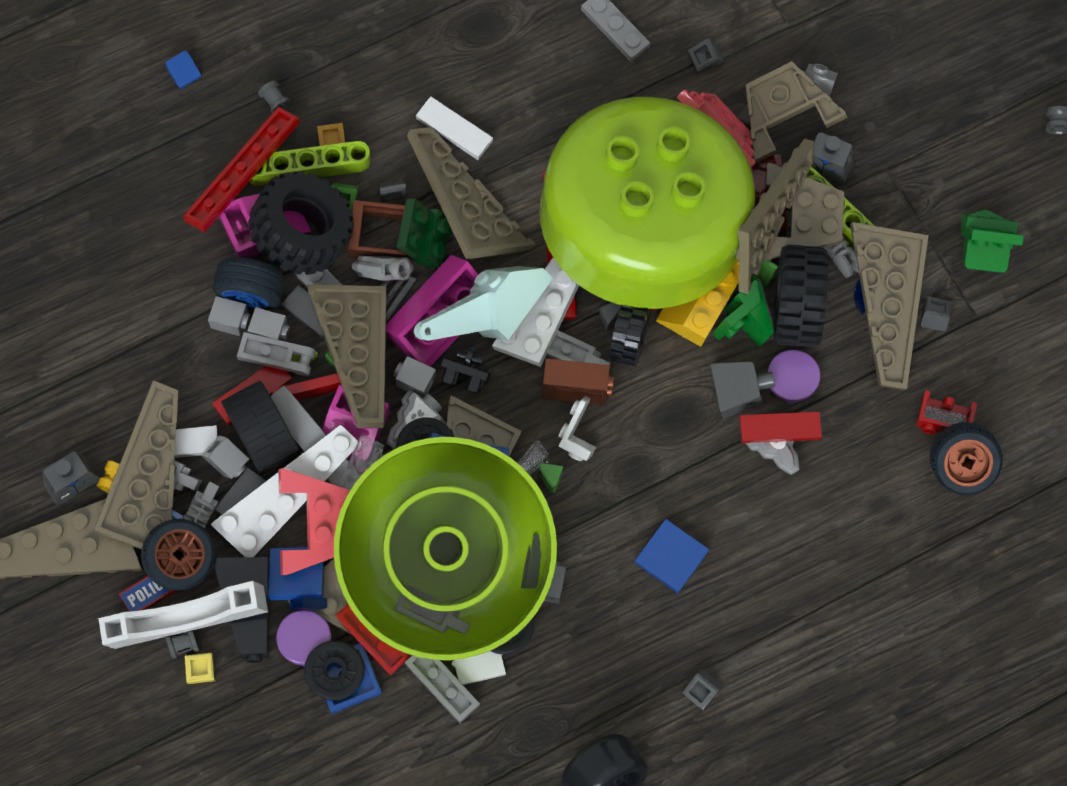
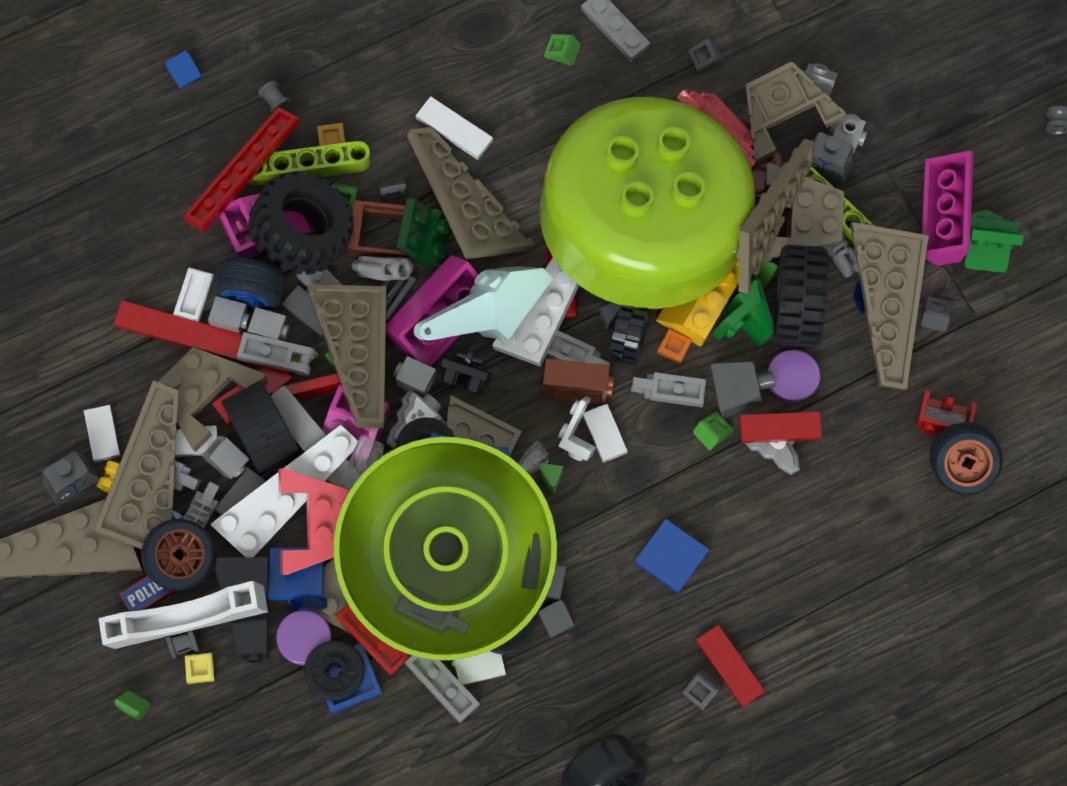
(102, 433): none -> white tile
(132, 705): none -> bright green slope
(179, 331): none -> red tile
(194, 294): none -> white tile
(198, 380): none -> dark tan wing
(555, 618): none -> dark grey slope
(562, 48): none -> bright green slope
(604, 433): none -> white tile
(671, 389): none -> light grey hinge
(674, 346): none -> orange tile
(712, 430): none -> bright green slope
(730, 666): none -> red tile
(850, 130): none -> light grey brick
(947, 207): none -> dark pink slope

